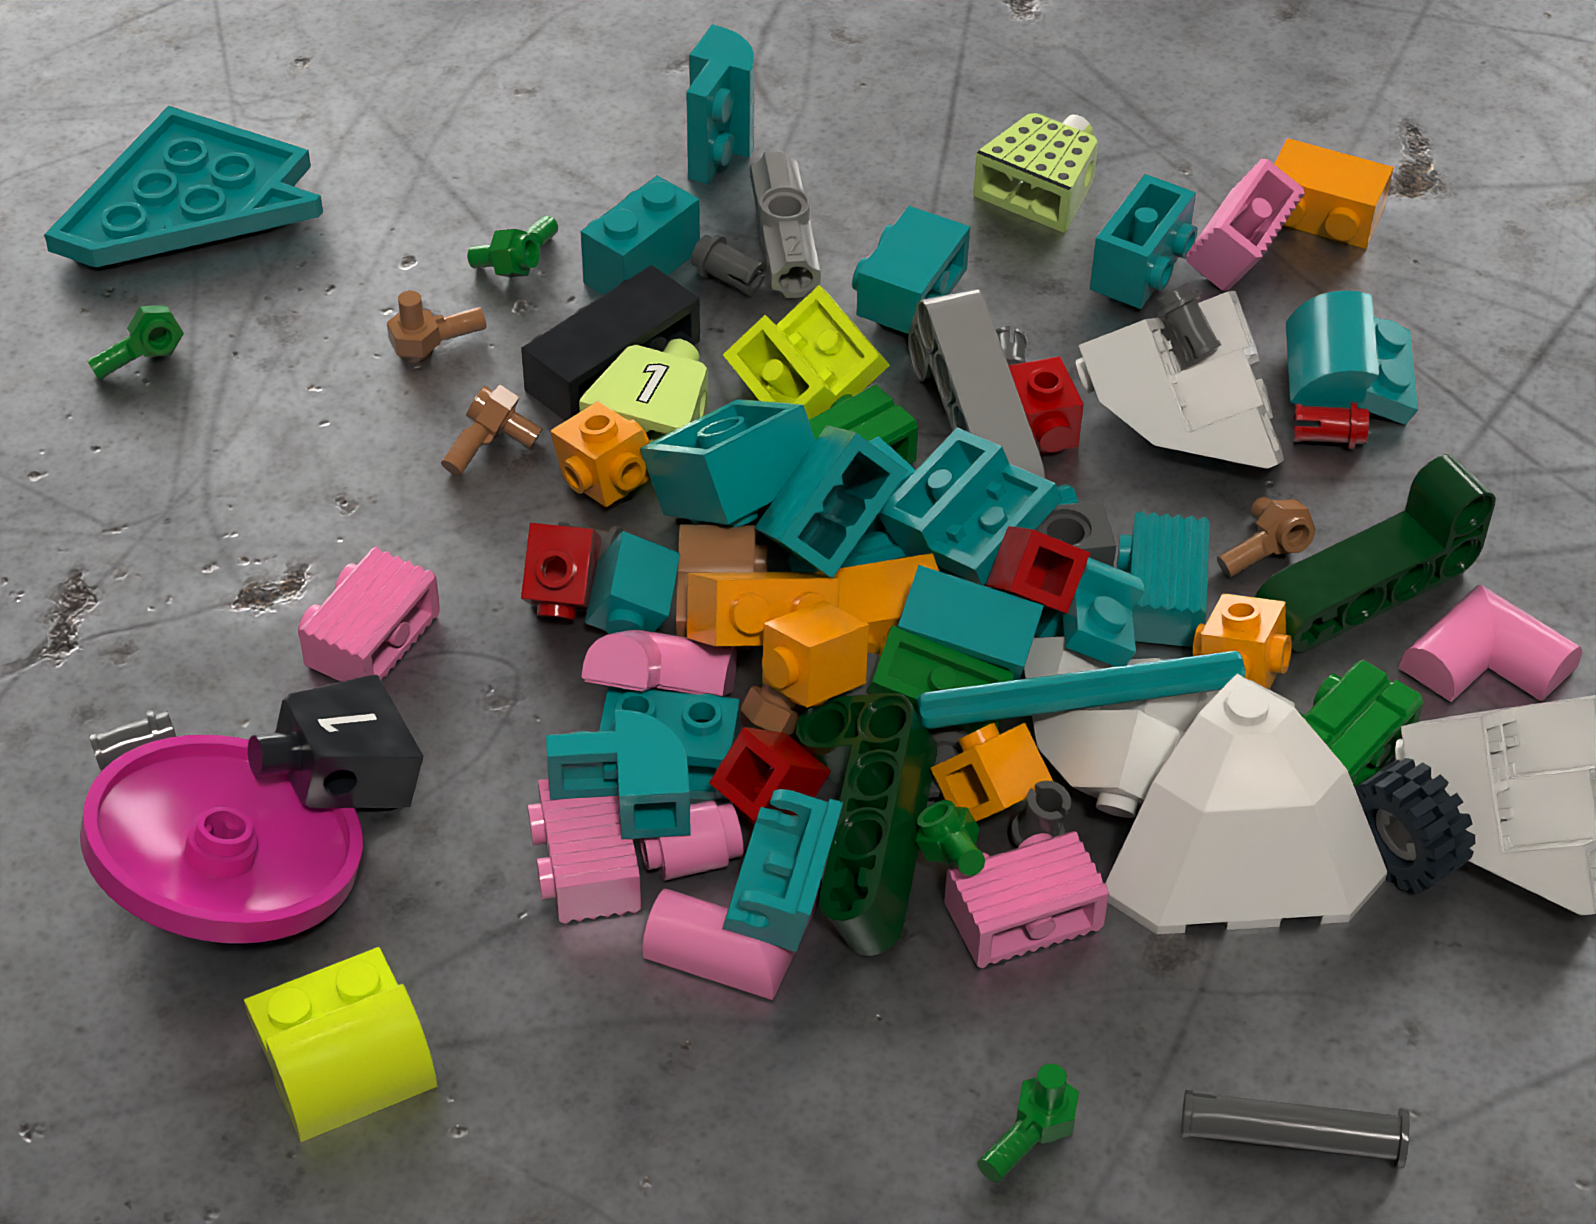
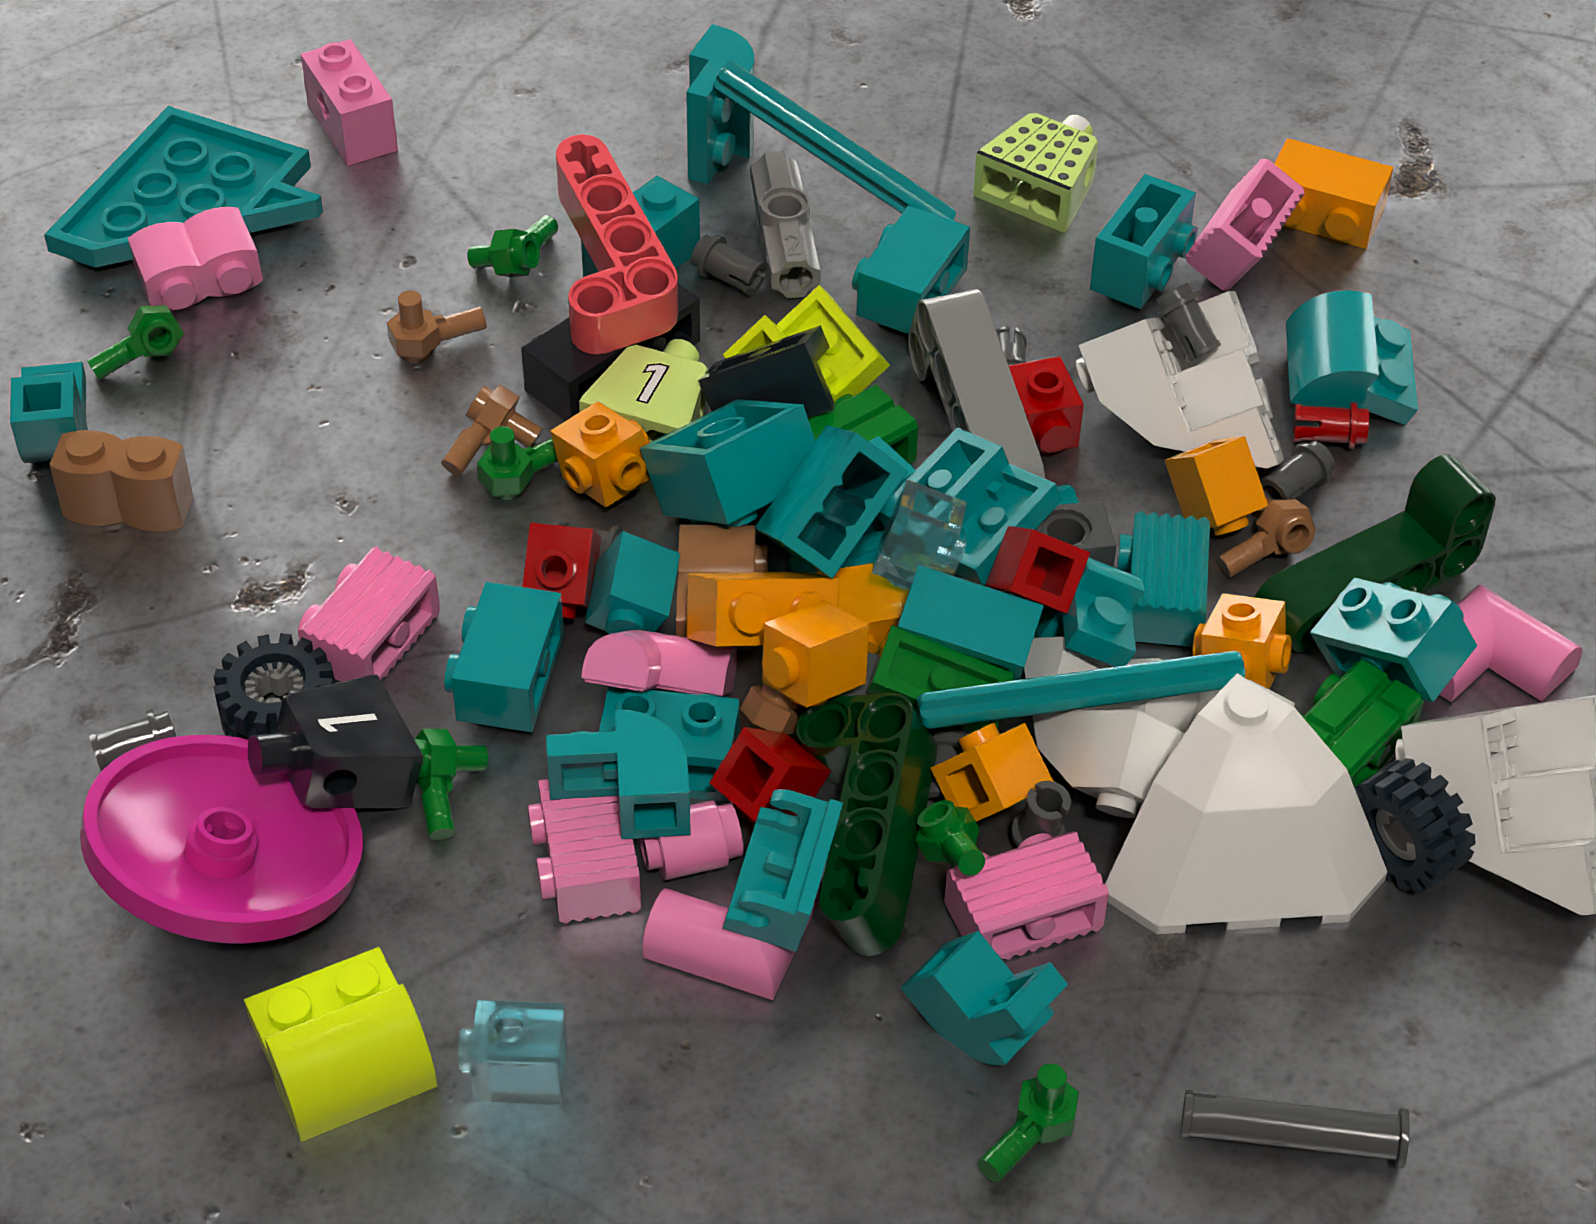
(45, 406): none -> teal brick
(120, 480): none -> medium nougat brick
(196, 258): none -> bright pink brick
(265, 670): none -> black bush
(349, 102): none -> bright pink brick
(438, 768): none -> green piece
(506, 656): none -> teal brick
(509, 468): none -> green piece
(516, 1052): none -> clear light blue brick
(636, 281): none -> coral beam
(773, 373): none -> black panel
(825, 142): none -> teal axle
(920, 532): none -> clear light blue brick
(979, 1001): none -> teal brick
(1217, 483): none -> light orange brick
(1307, 467): none -> dark grey pin
(1397, 631): none -> teal brick

